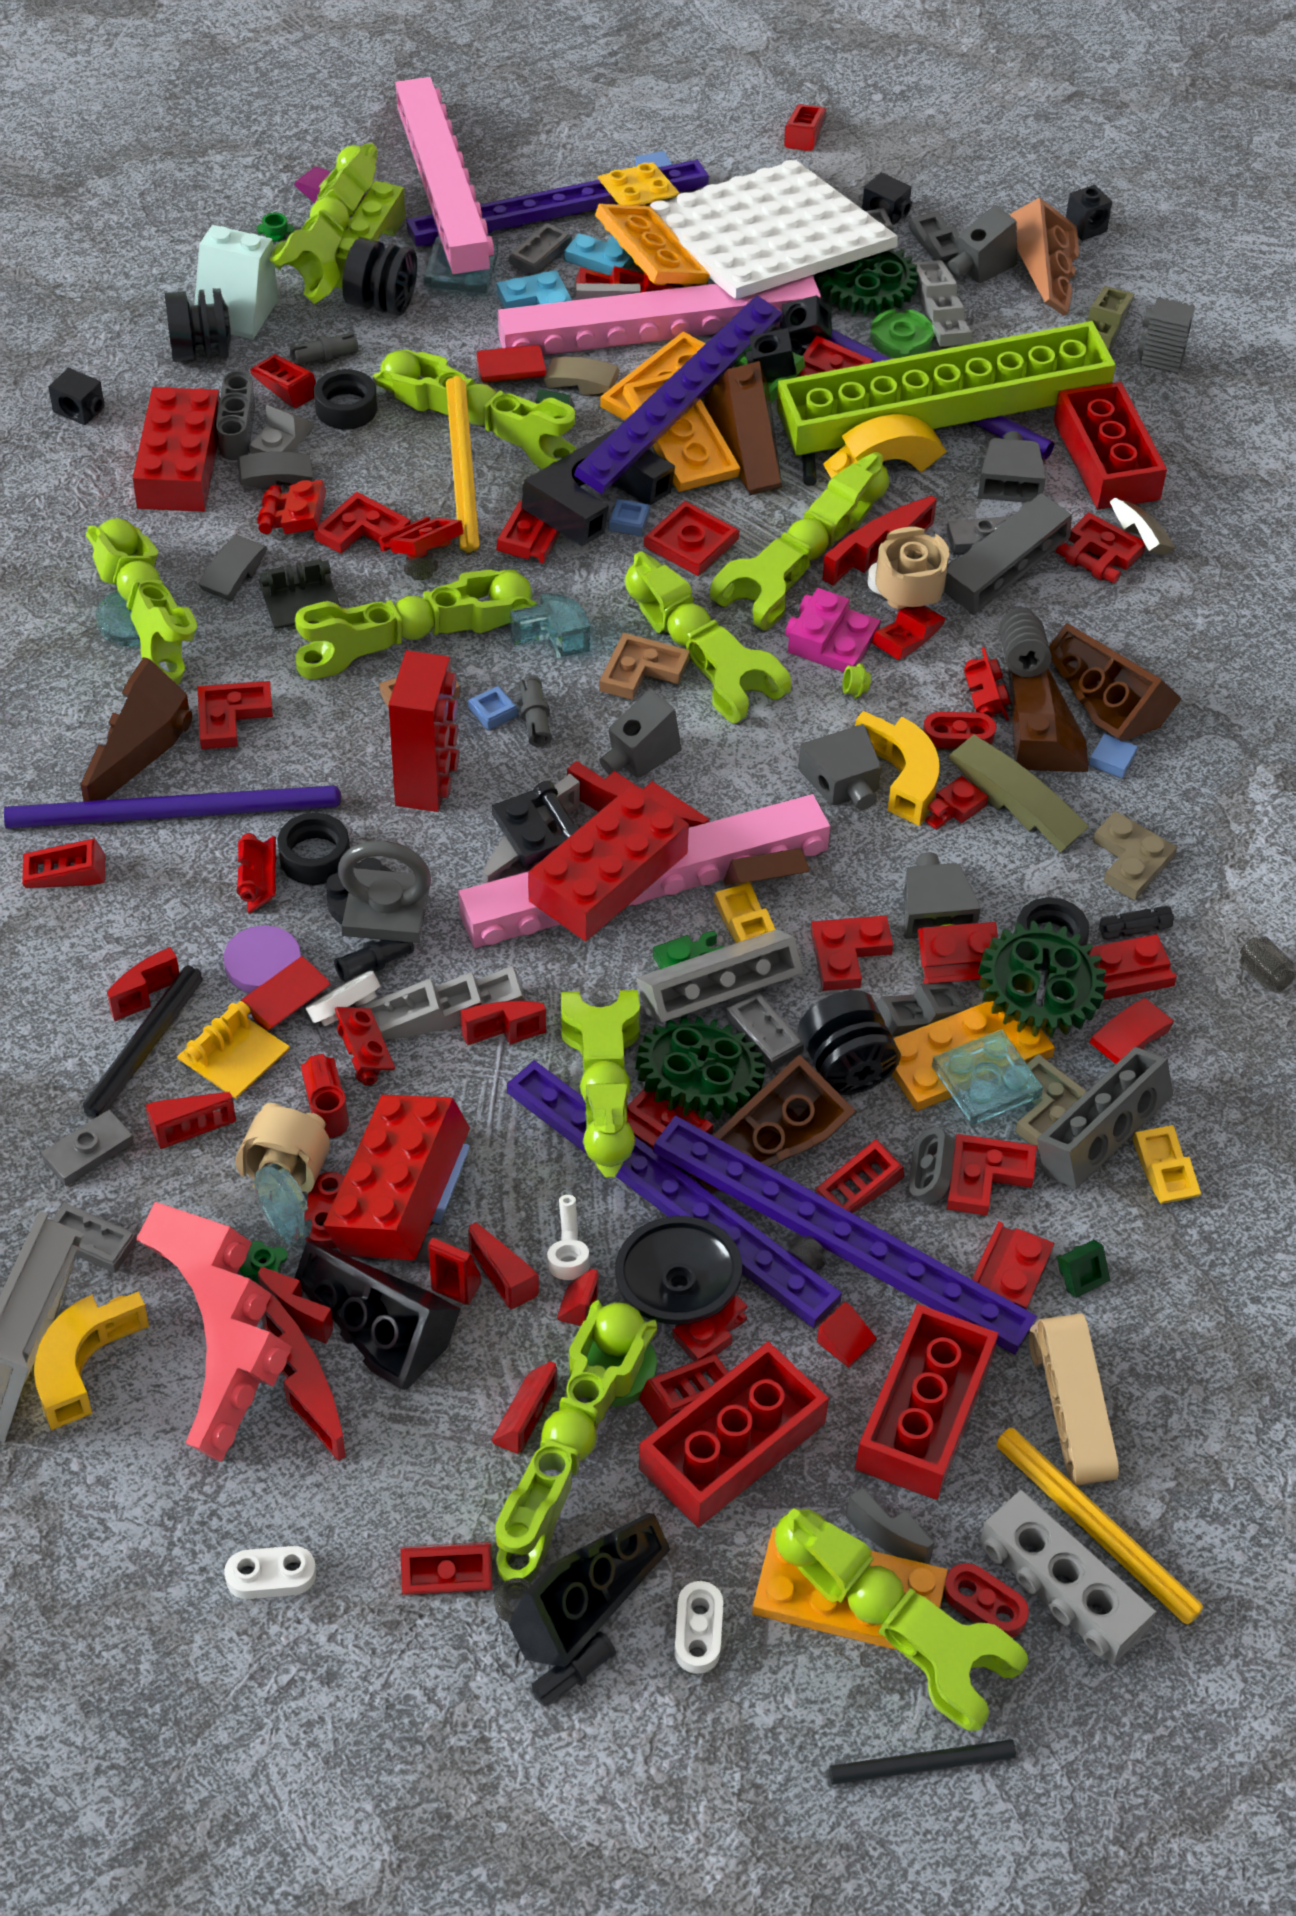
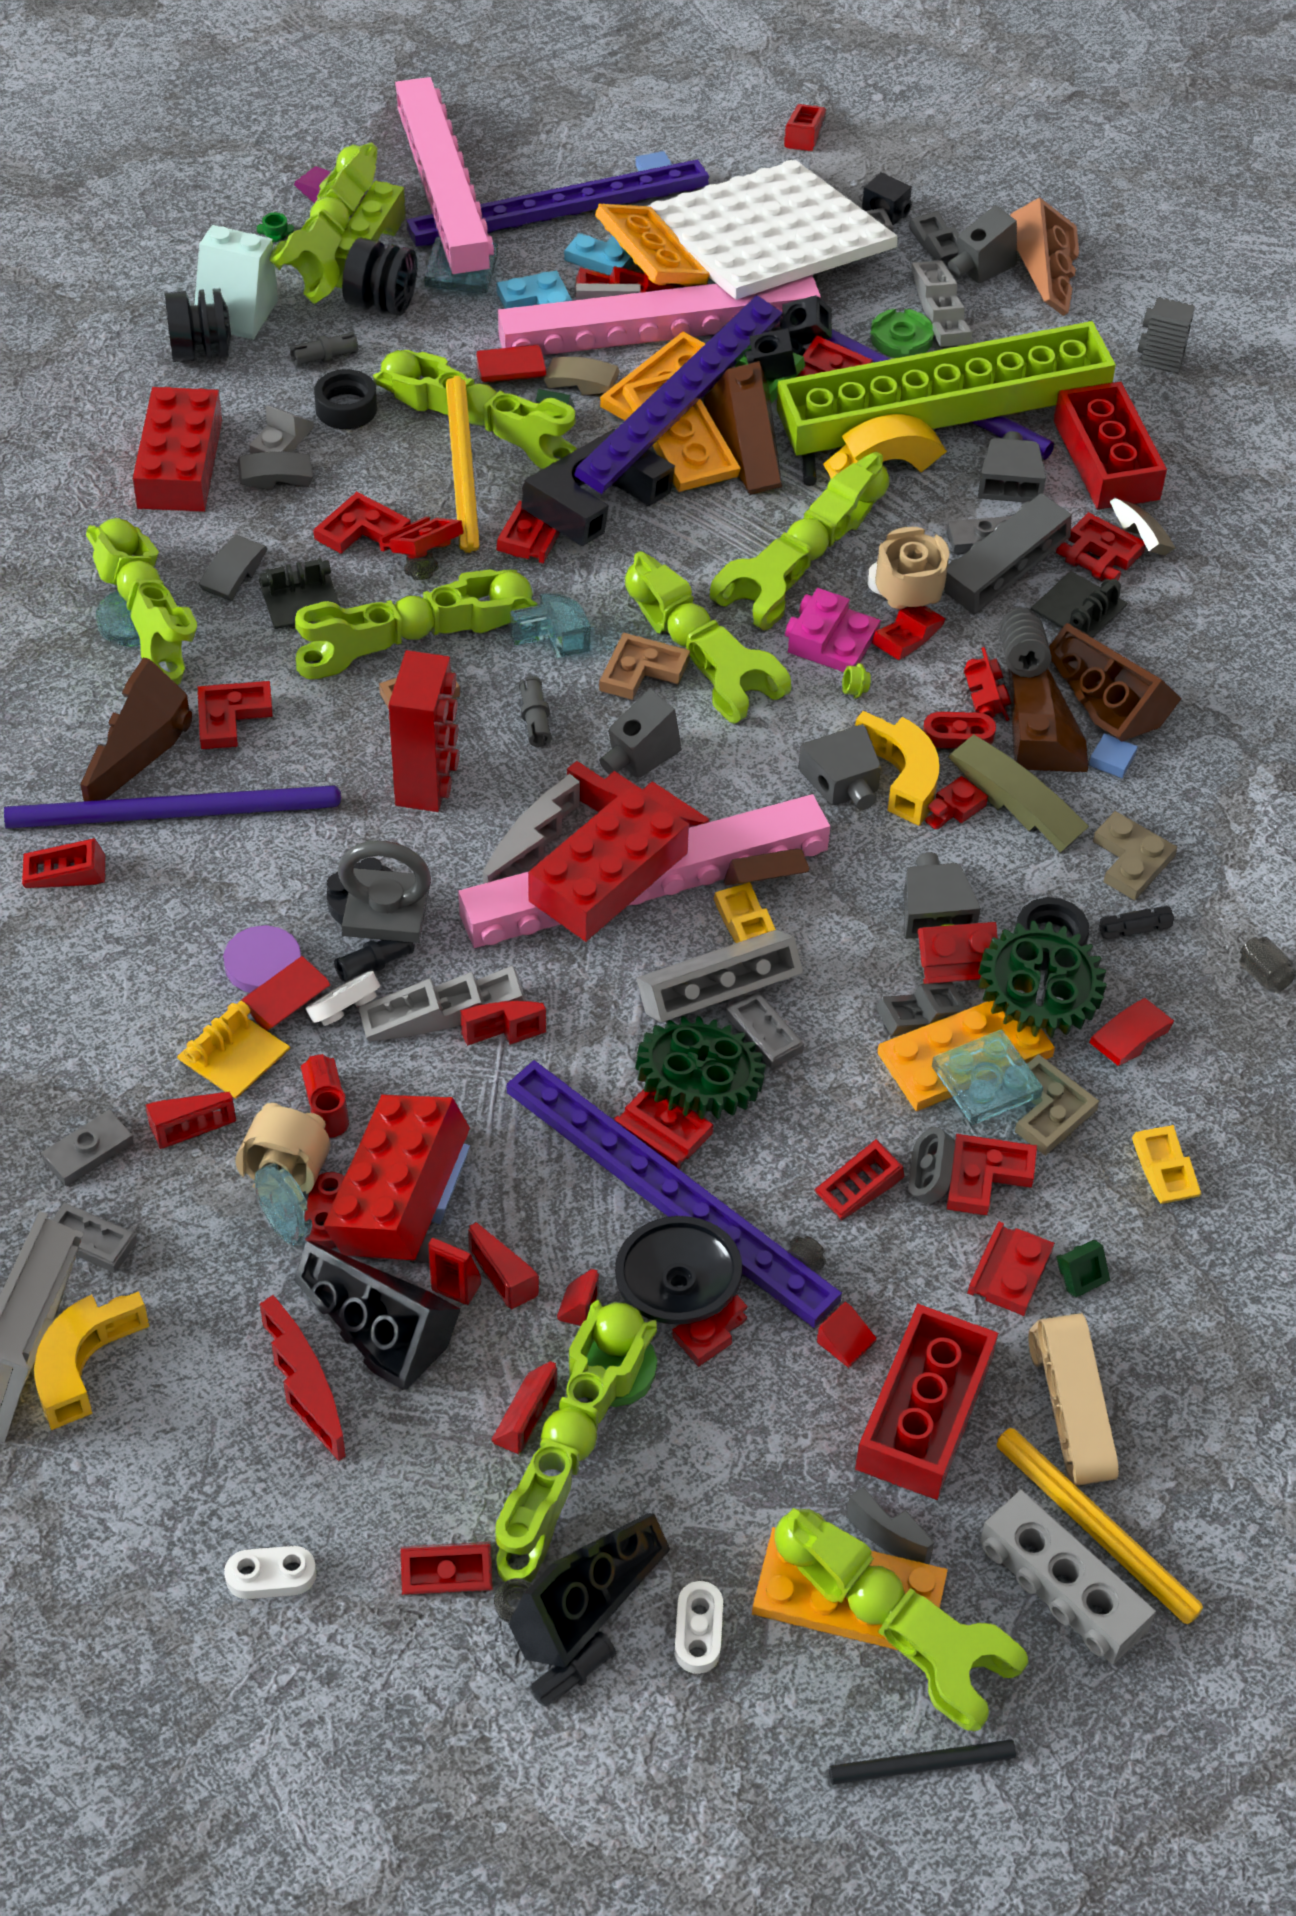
(76, 396): black brick -> none
(133, 988): red slope -> none
(142, 1042): black axle -> none
(231, 1307): coral arch -> none
(235, 415): dark grey beam -> none
(256, 1253): green plate -> none
(257, 870): red hinge -> none
(289, 382): red slope -> none
(292, 511): red plate -> none
(309, 827): black tyre -> none
(311, 1317): red slope -> none
(365, 1042): red hinge -> none
(493, 708): medium blue tile -> none
(526, 827): black plate -> none
(540, 249): flat silver plate -> none
(568, 1257): white plate -> none
(605, 1085): lime piece -> none
(629, 517): medium blue tile -> none
(638, 185): yellow hinge -> none
(659, 1394): red slope -> none
(684, 949): green plate -> none
(691, 538): red plate -> none
(732, 1434): red brick -> none
(785, 1117): reddish brown wedge -> none
(840, 943): red plate -> none
(842, 1232): dark purple plate -> none
(849, 1041): black wheel -> none
(862, 546): red slope -> none
(870, 282): dark green gear -> none
(988, 1598): red plate -> none
(1081, 603): none -> pearl dark grey hinge
(1089, 211): black brick -> none
(1105, 1117): dark grey brick -> none
(1110, 312): olive slope -> none
(1134, 966): red plate -> none

